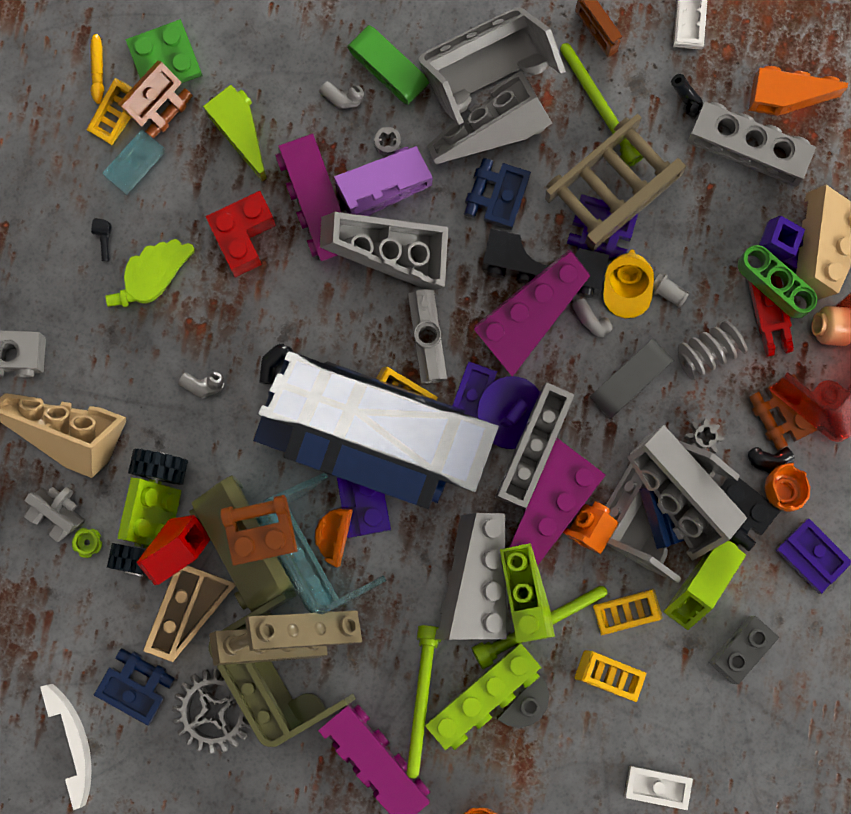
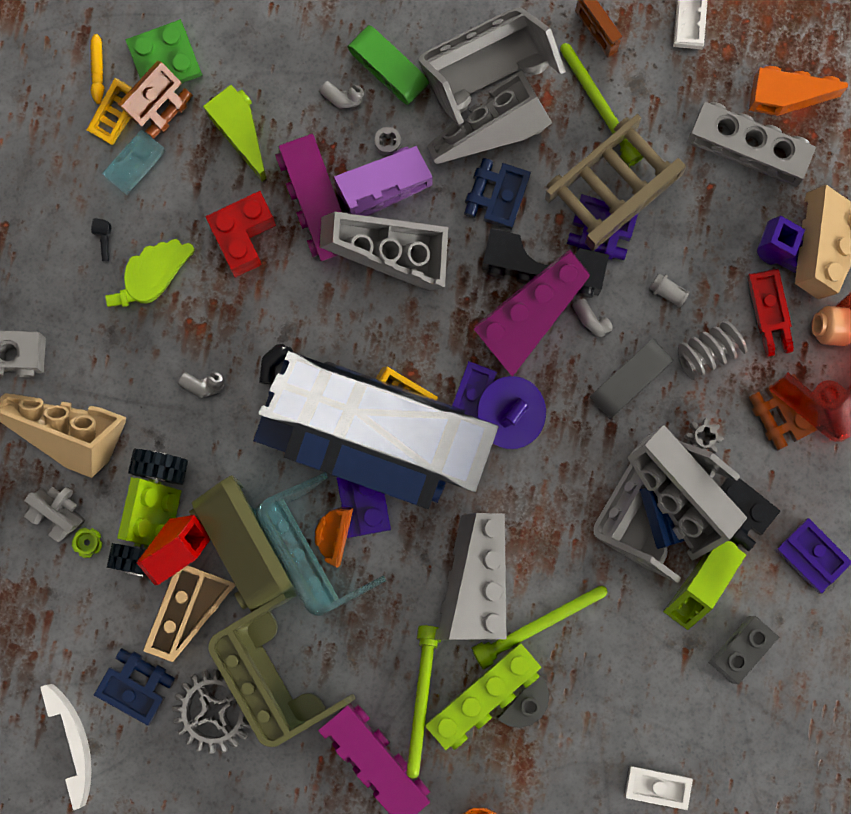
(260, 541): dark orange plate -> none
(285, 637): dark tan fence -> none
(429, 355): light grey piece -> none
(526, 594): lime slope -> none
(534, 446): light grey brick -> none
(557, 498): magenta wedge -> none
(586, 666): yellow slope -> none
(592, 527): orange brick -> none
(628, 285): yellow piece -> none
(653, 603): yellow slope -> none
(688, 95): black arm -> none
(767, 462): black arm -> none
(787, 487): orange hair -> none
(792, 283): bright green beam -> none

